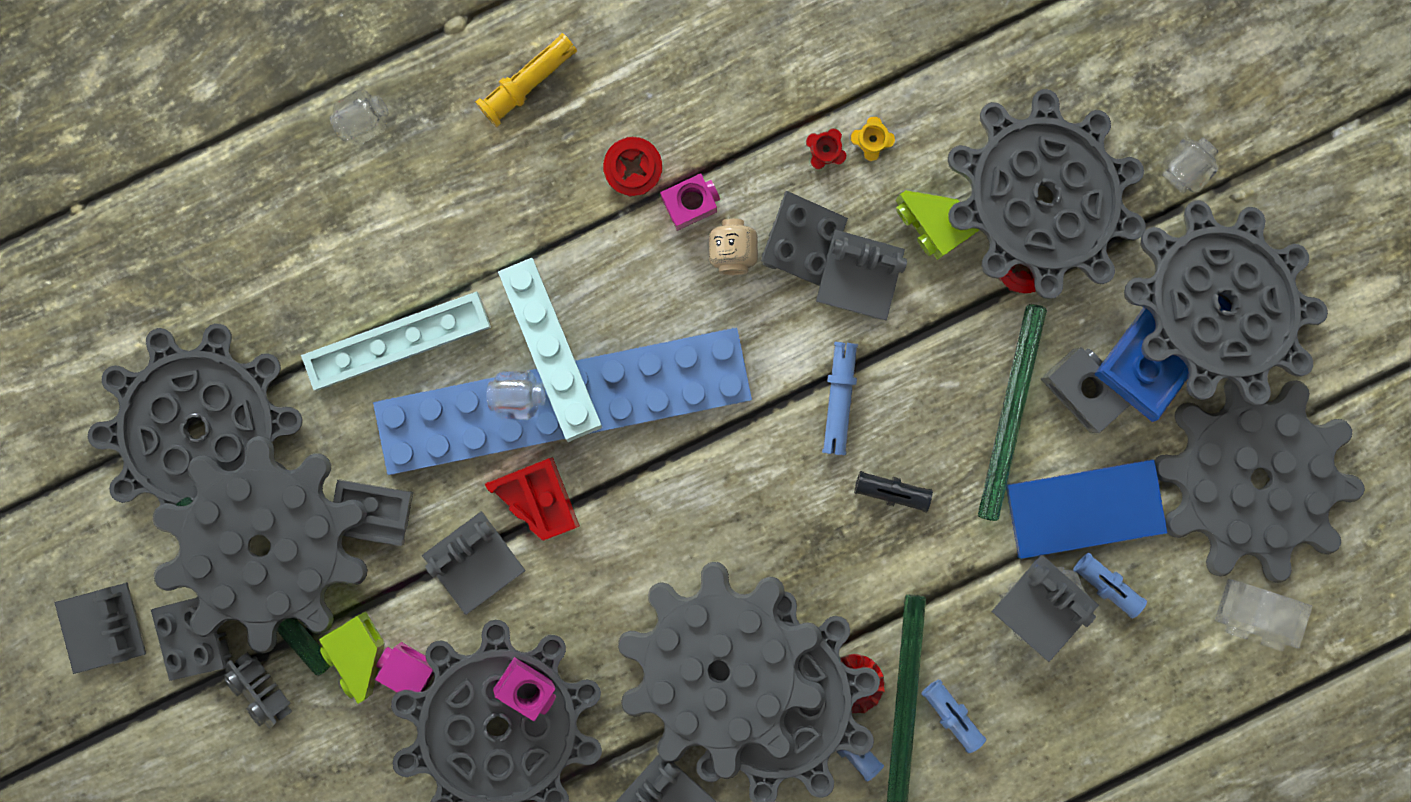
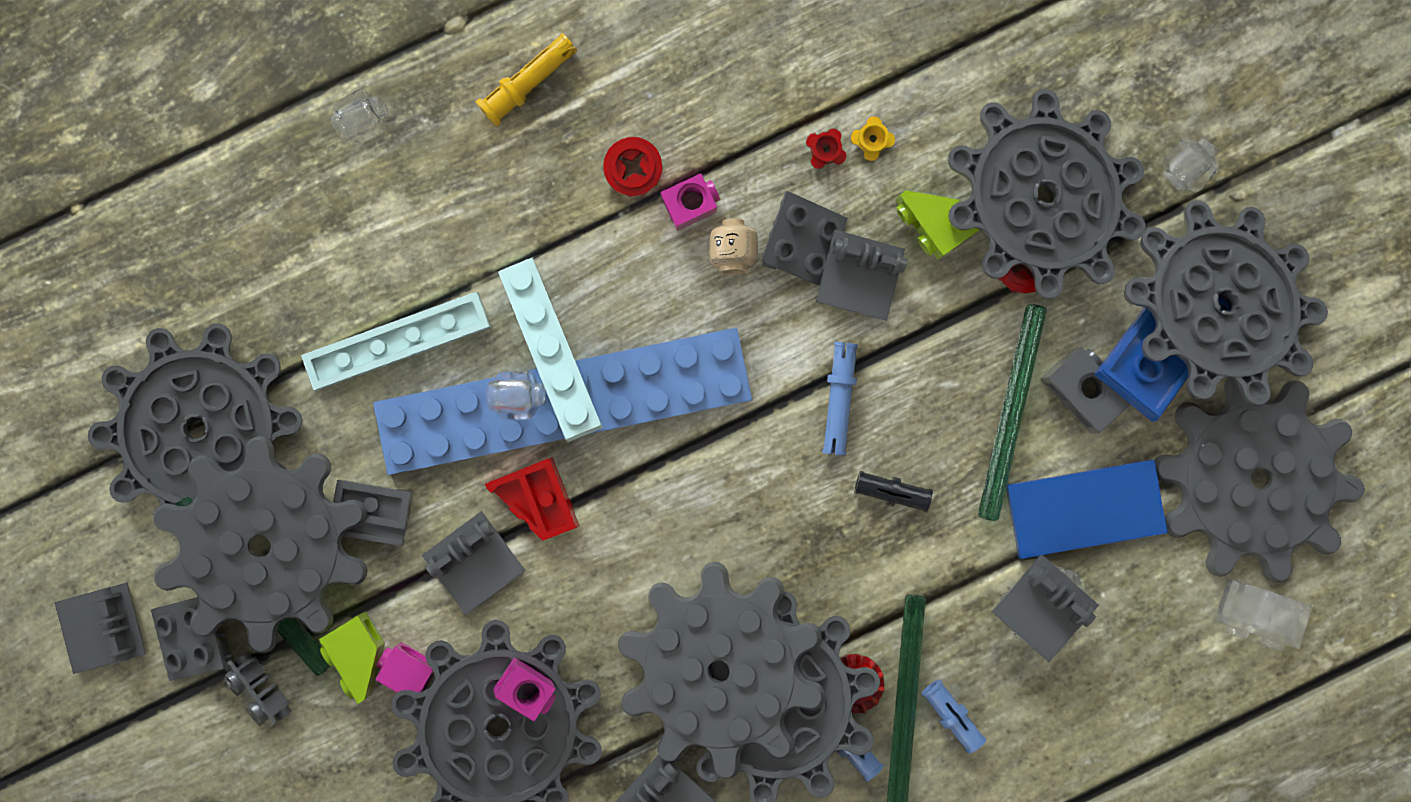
(1128, 601): medium blue pin -> none

